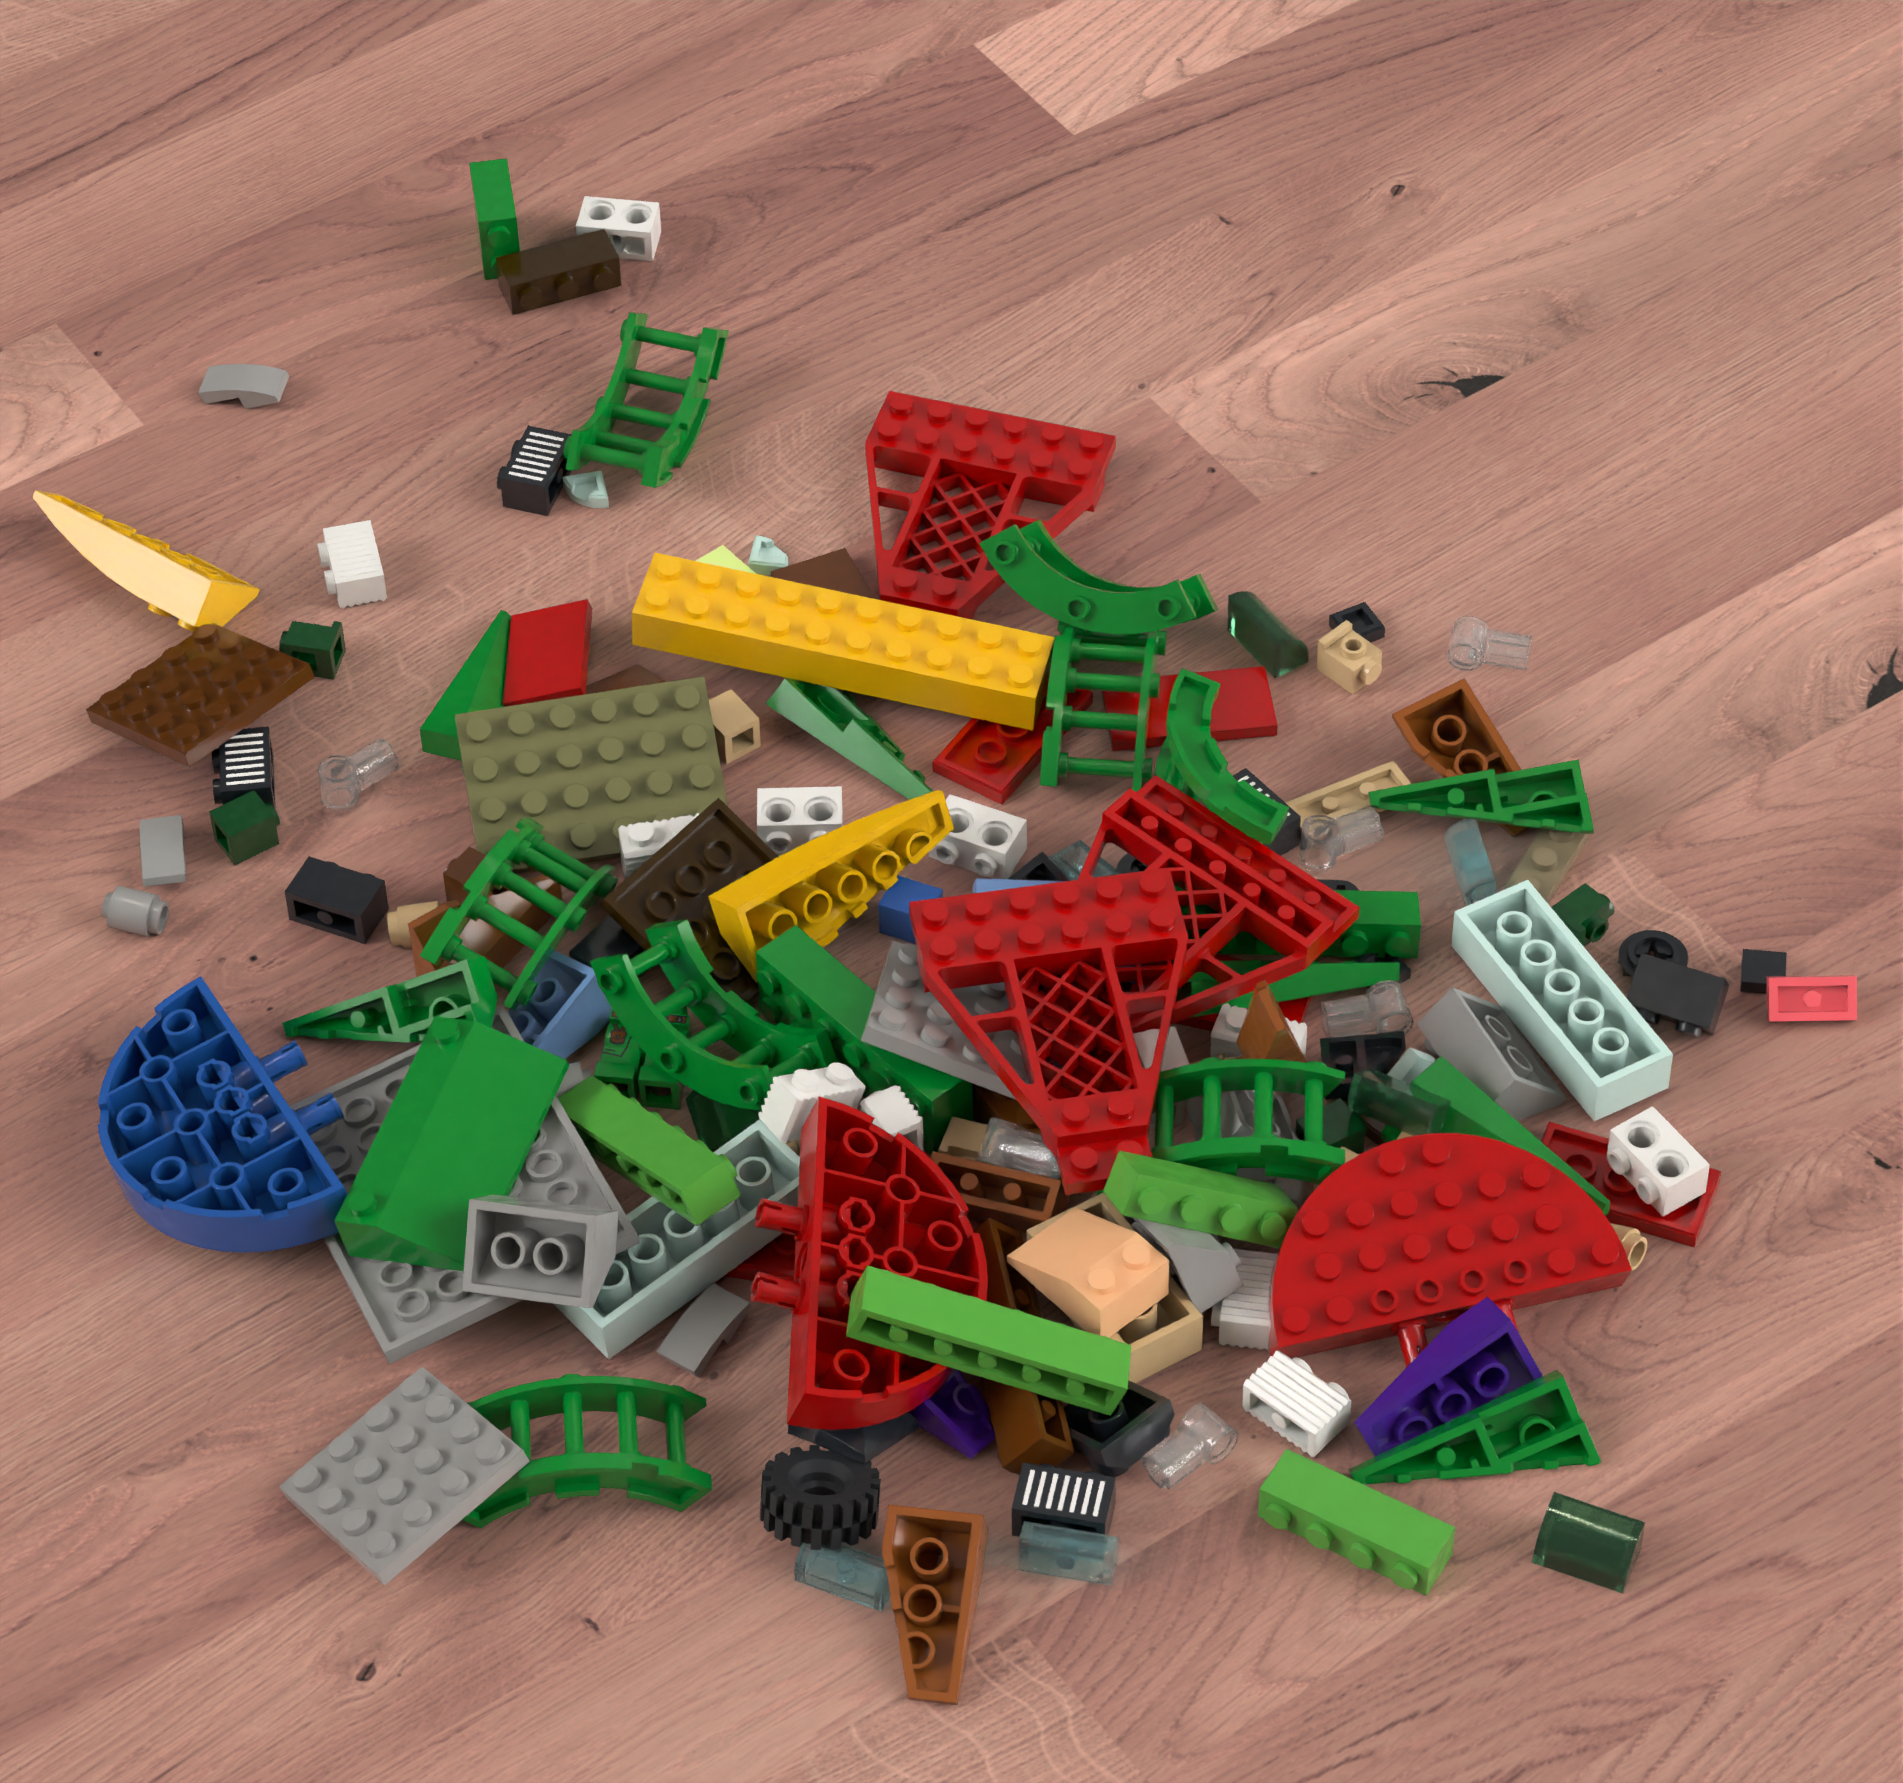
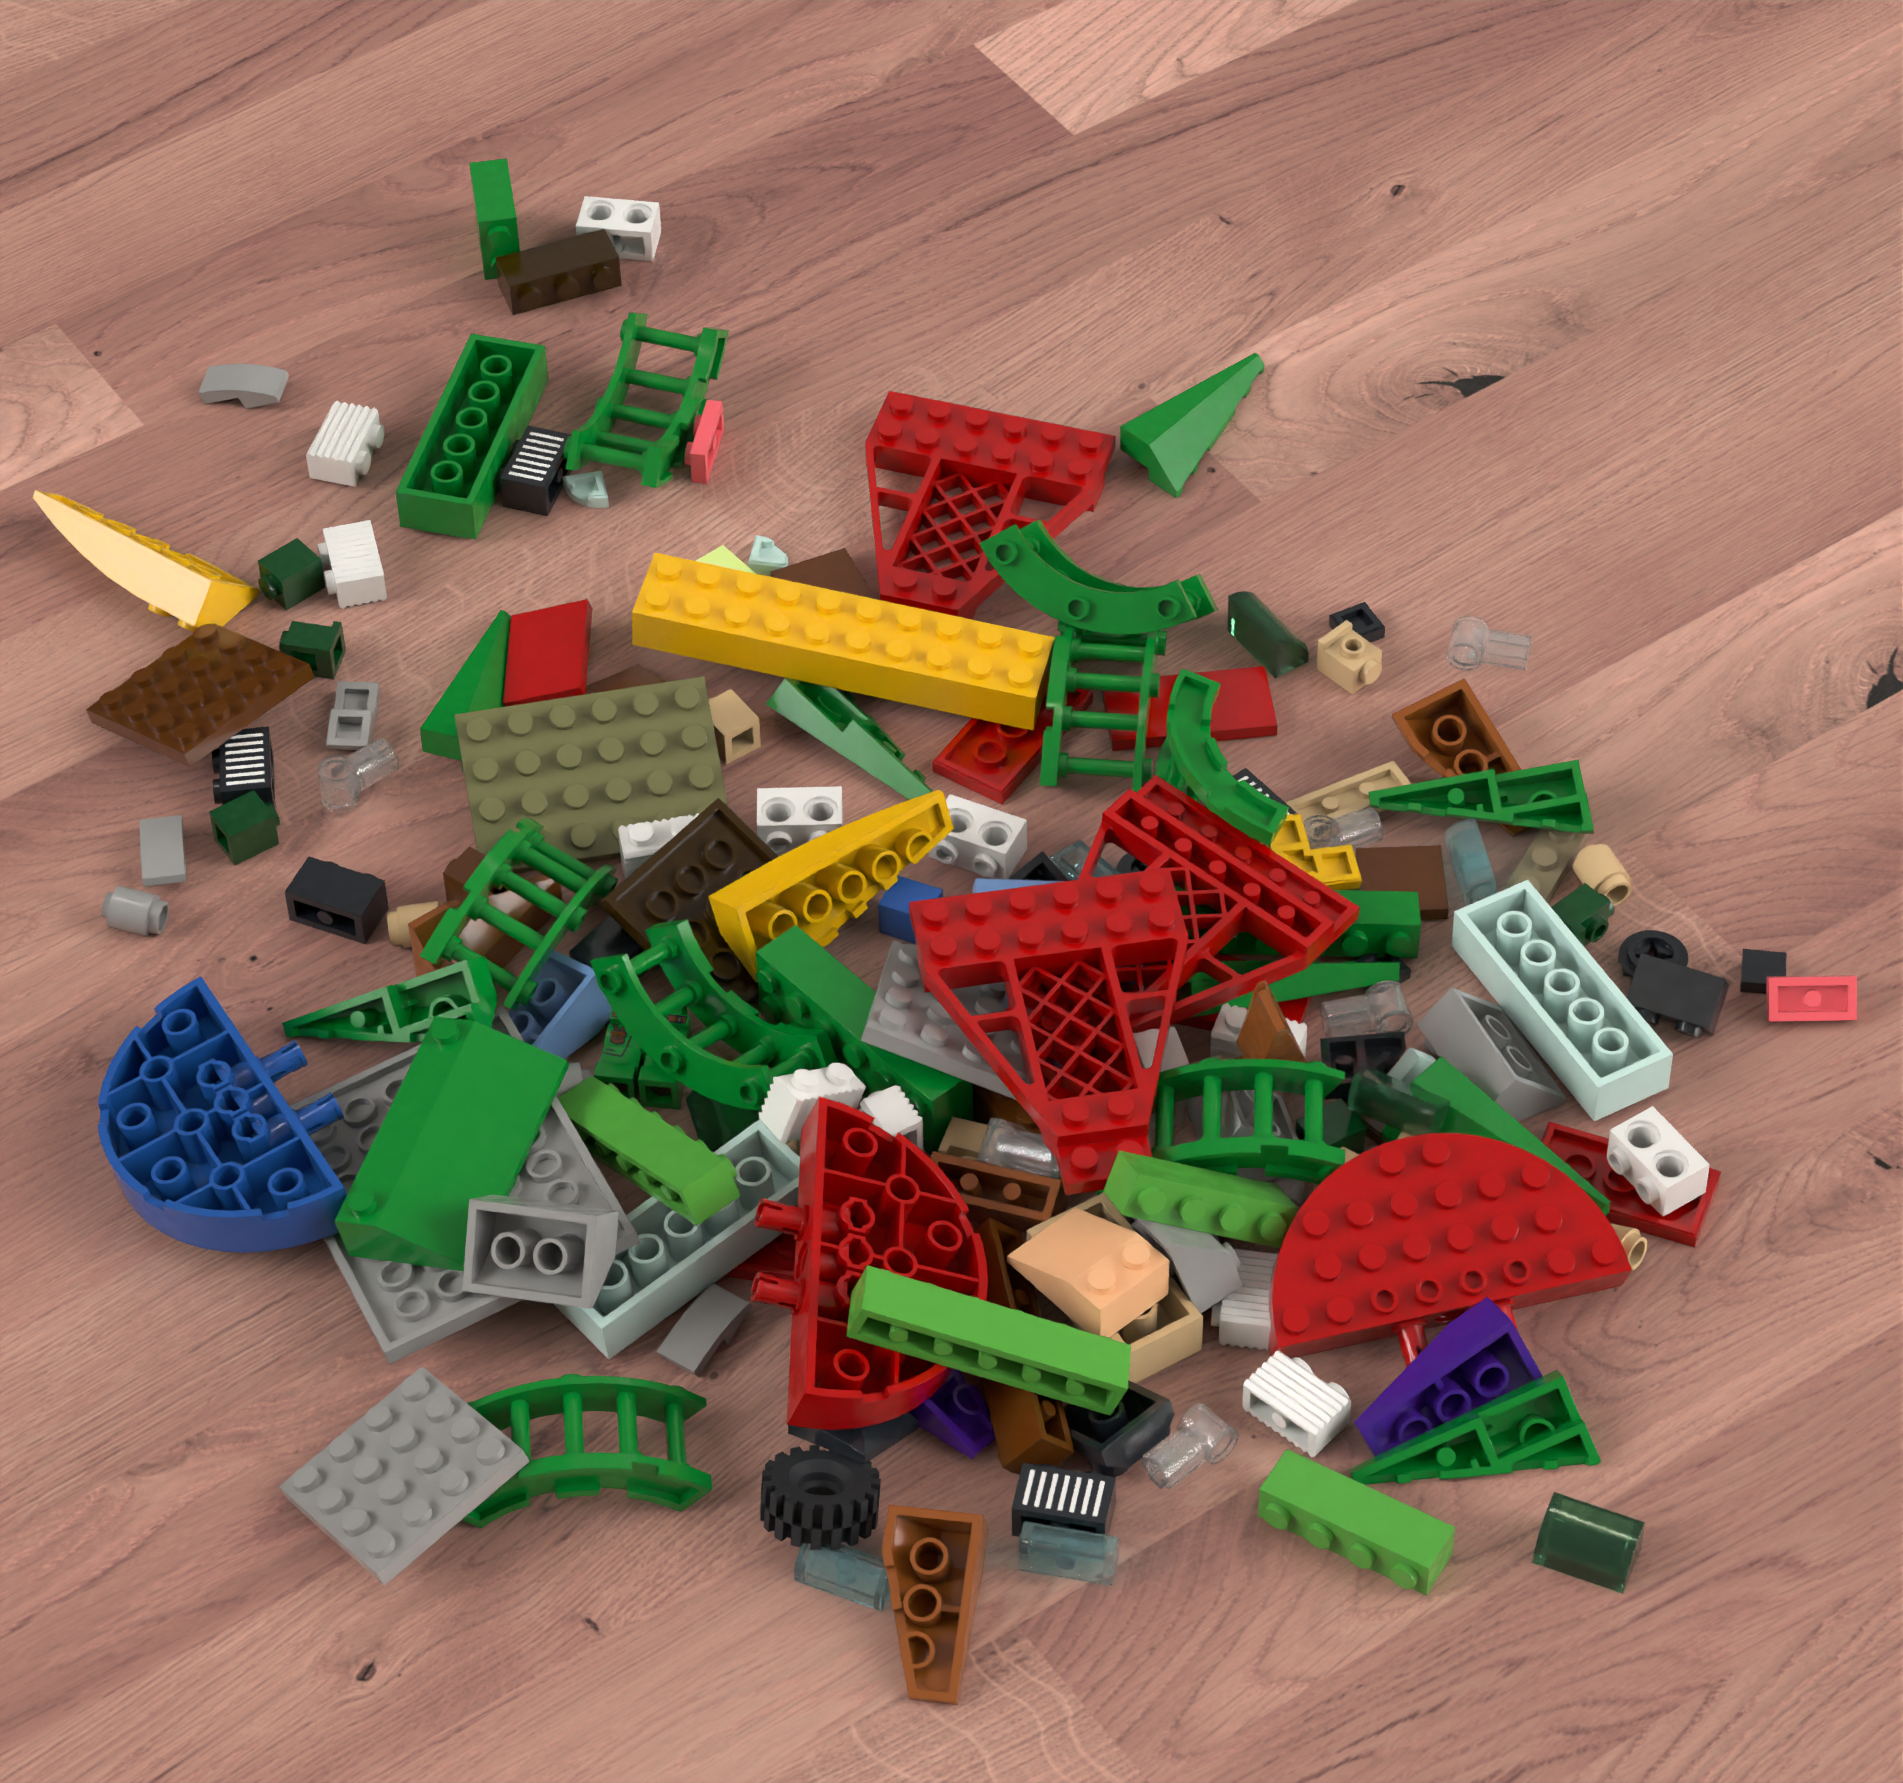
(291, 574): none -> dark green brick
(345, 444): none -> white brick
(353, 715): none -> light grey slope
(472, 436): none -> green brick
(707, 438): none -> coral plate
(1181, 429): none -> green wedge
(1330, 865): none -> yellow tile
(1407, 870): none -> reddish brown tile
(1603, 872): none -> tan brick

